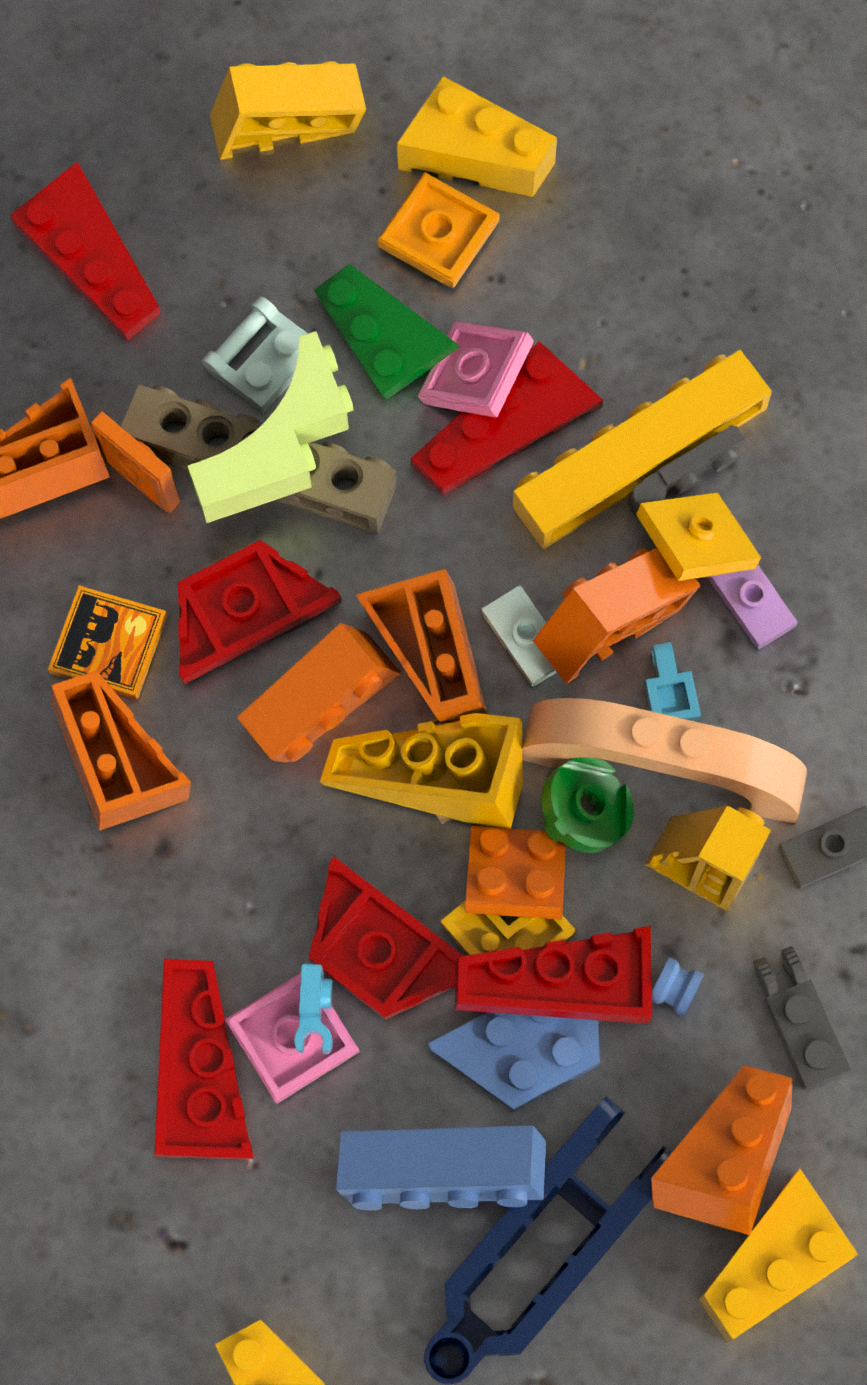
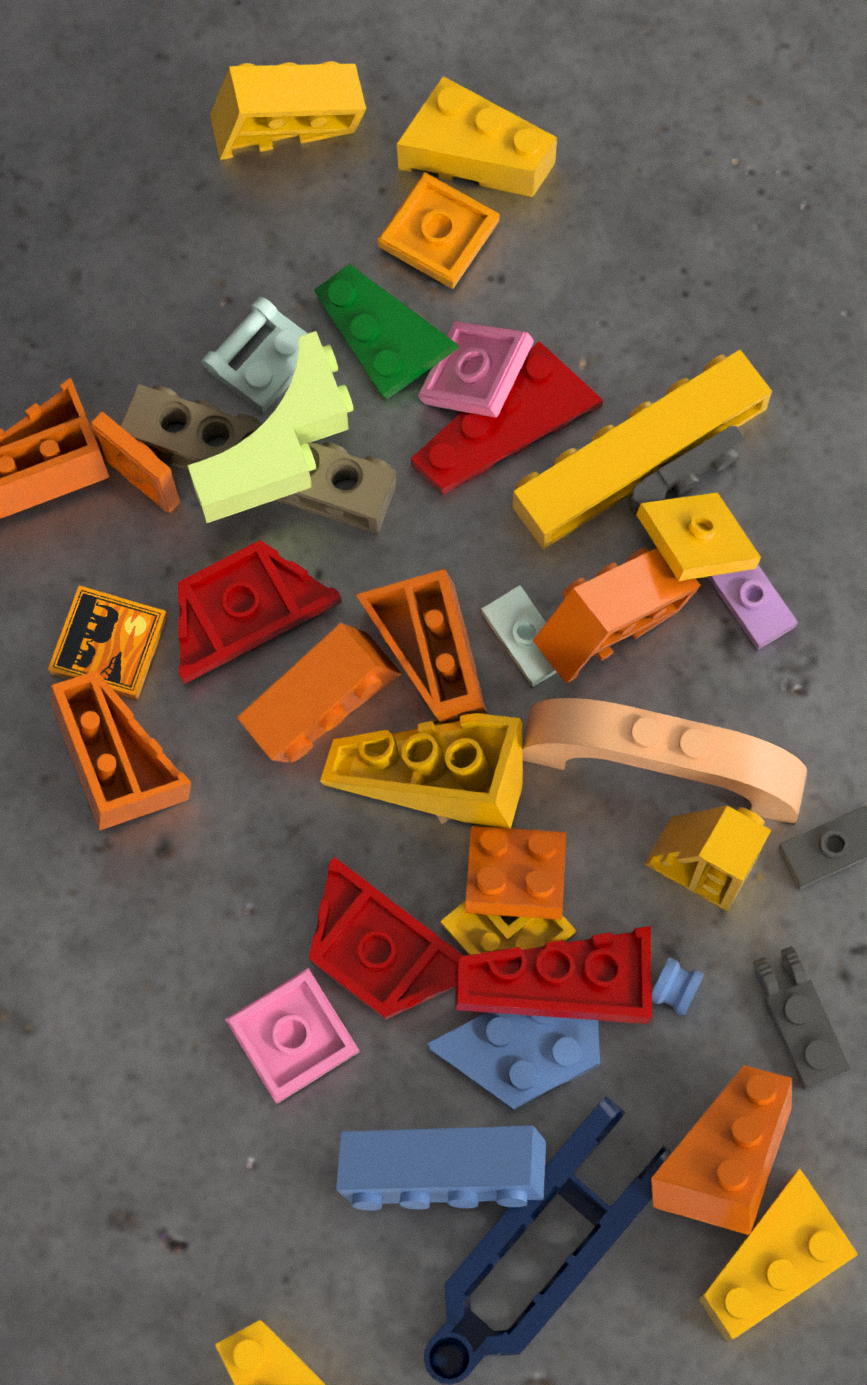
(82, 243): red wing -> none
(197, 1083): red wing -> none
(314, 995): medium azure plate -> none
(569, 821): green plate -> none
(671, 691): medium azure plate -> none

